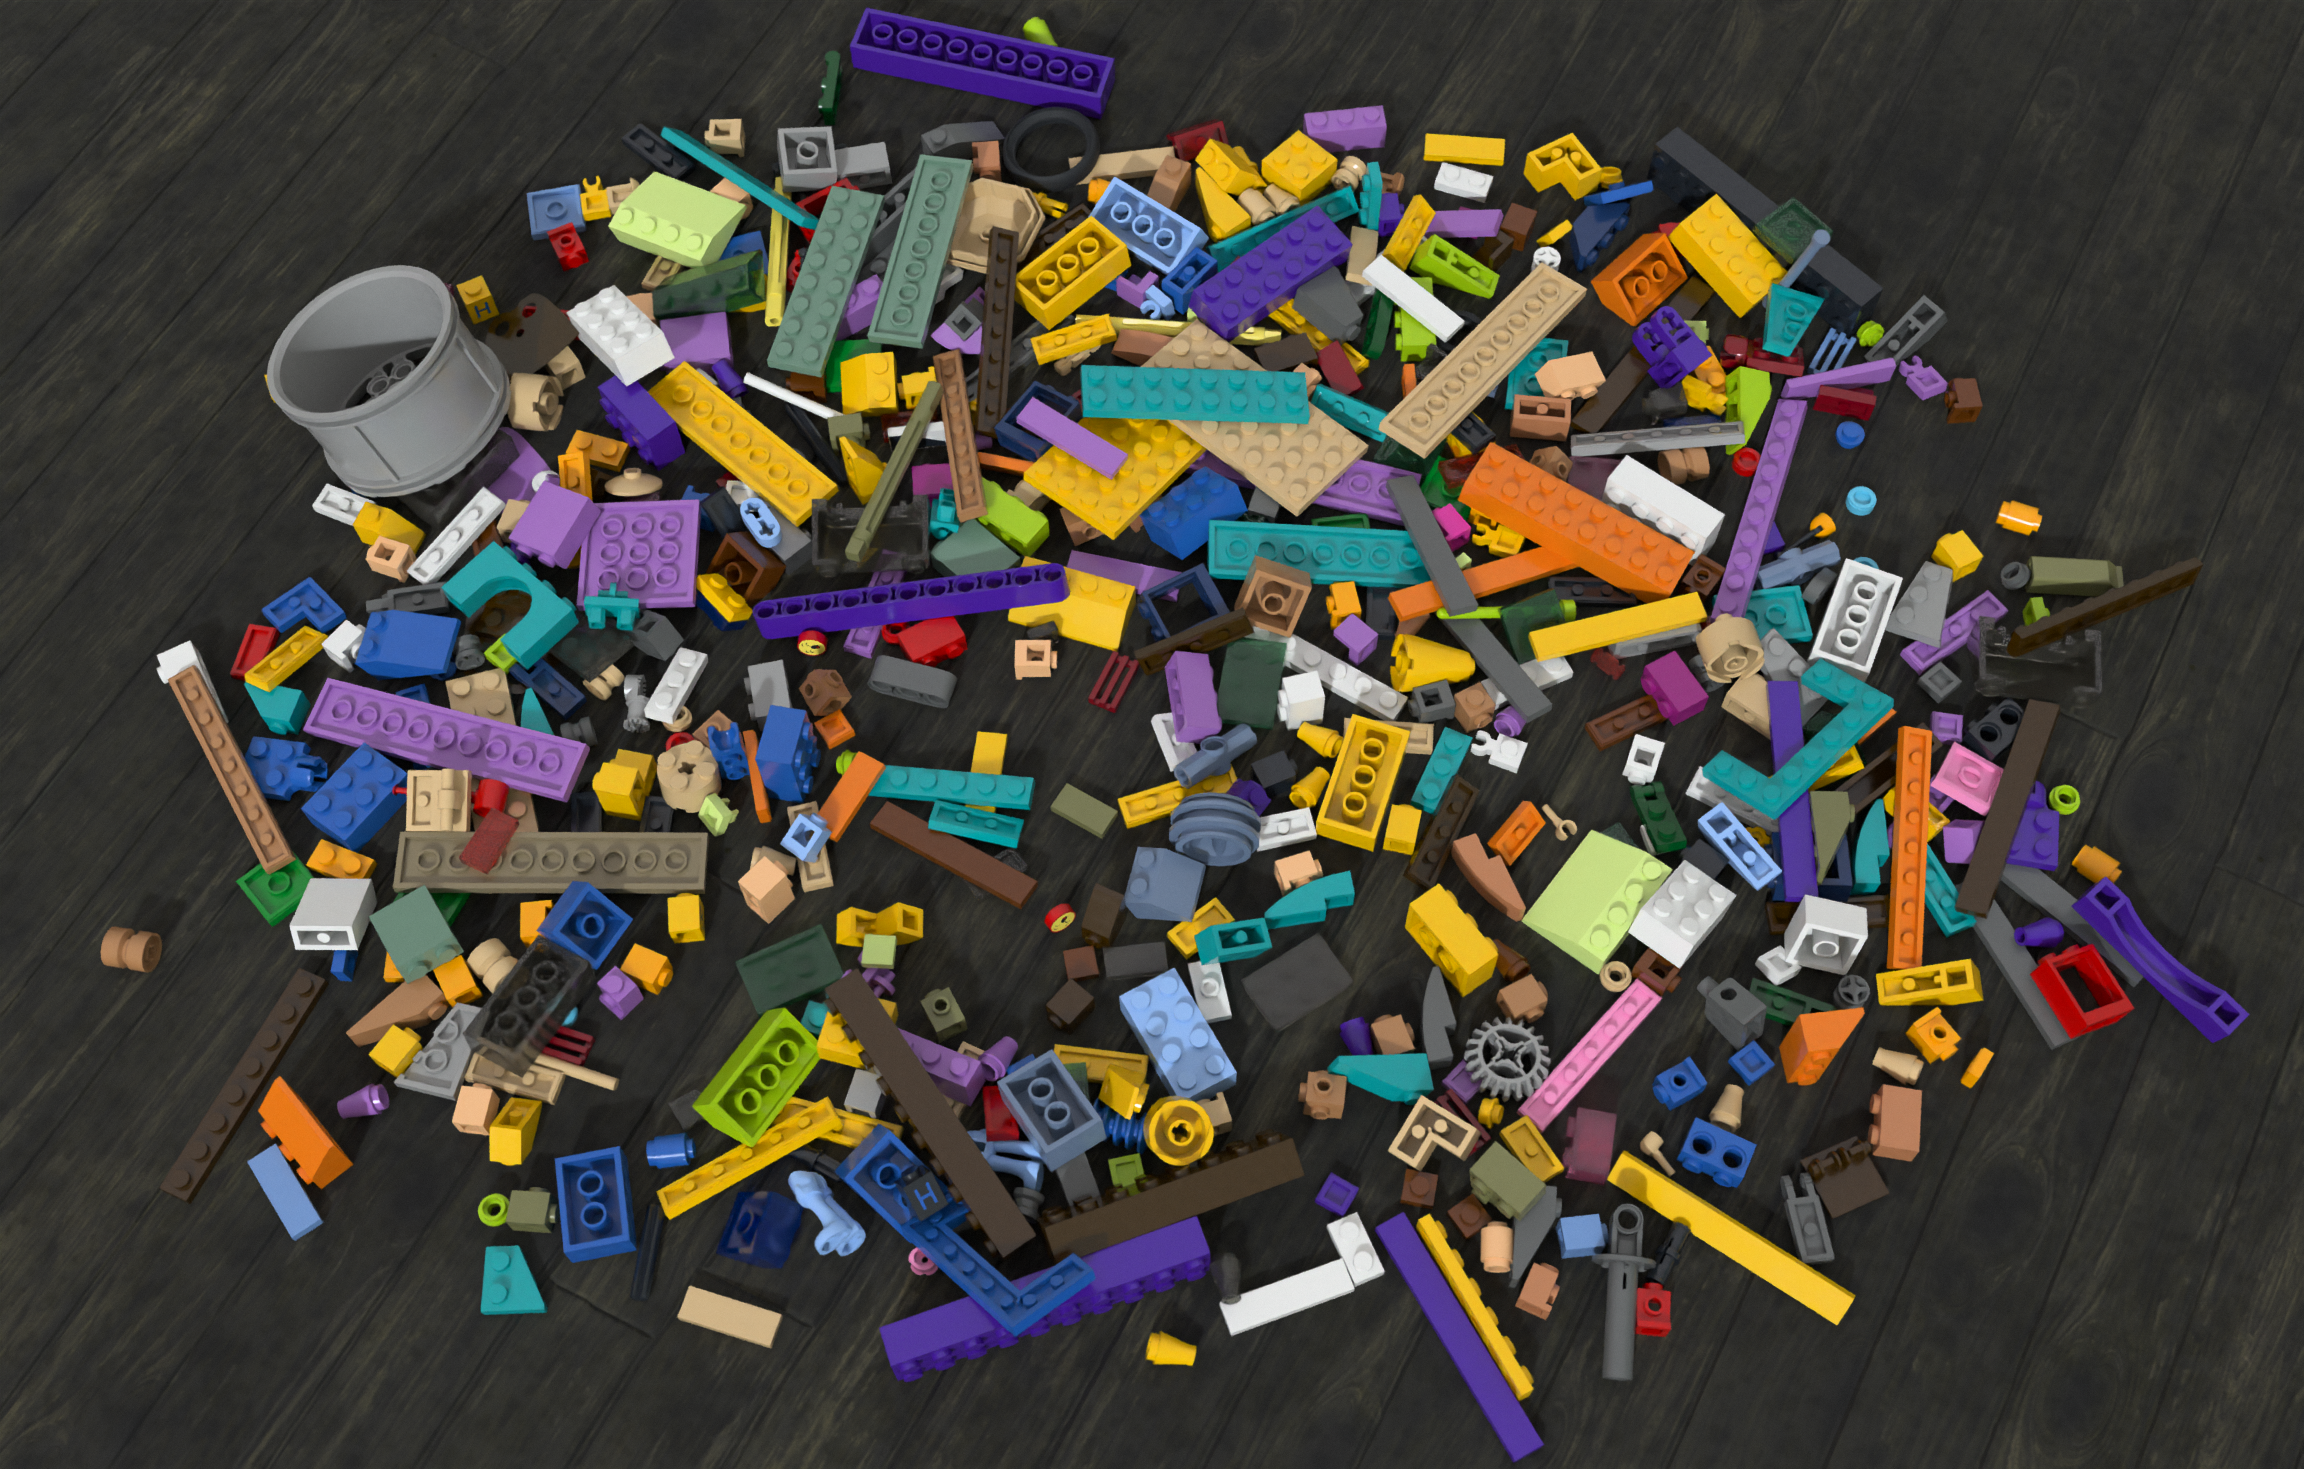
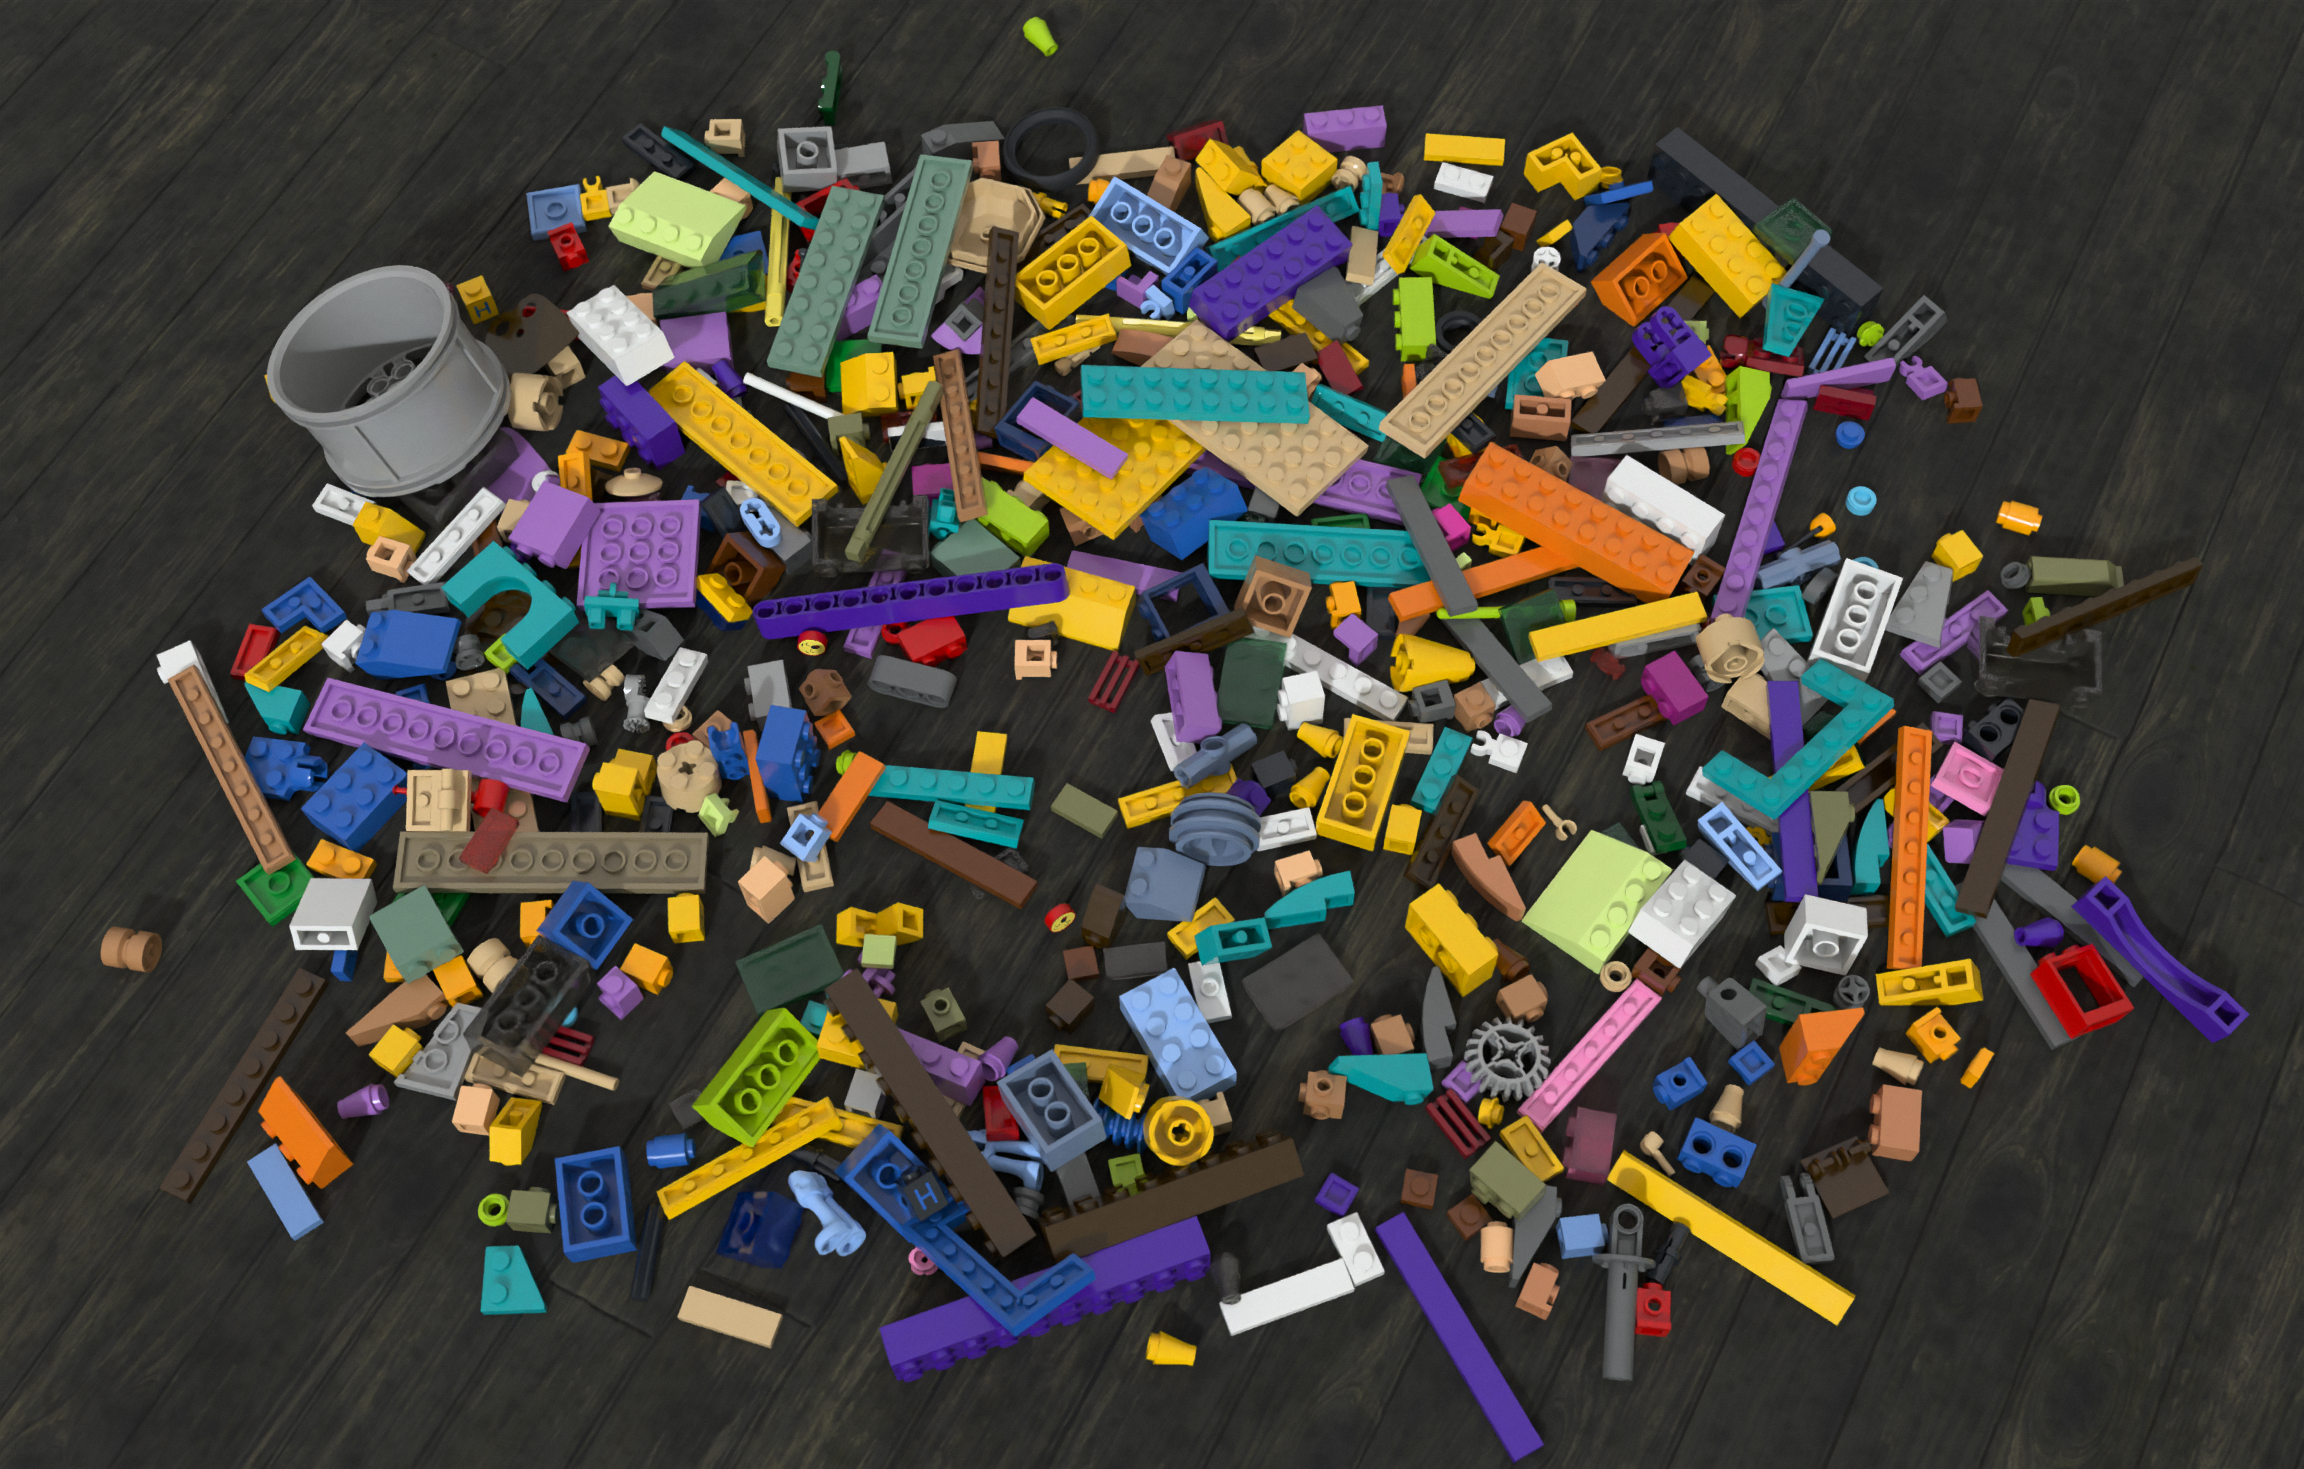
(982, 62): dark purple brick -> none
(1377, 325): dark green beam -> none
(1413, 298): white tile -> none
(1431, 1126): tan brick -> none
(1482, 1318): yellow plate -> none

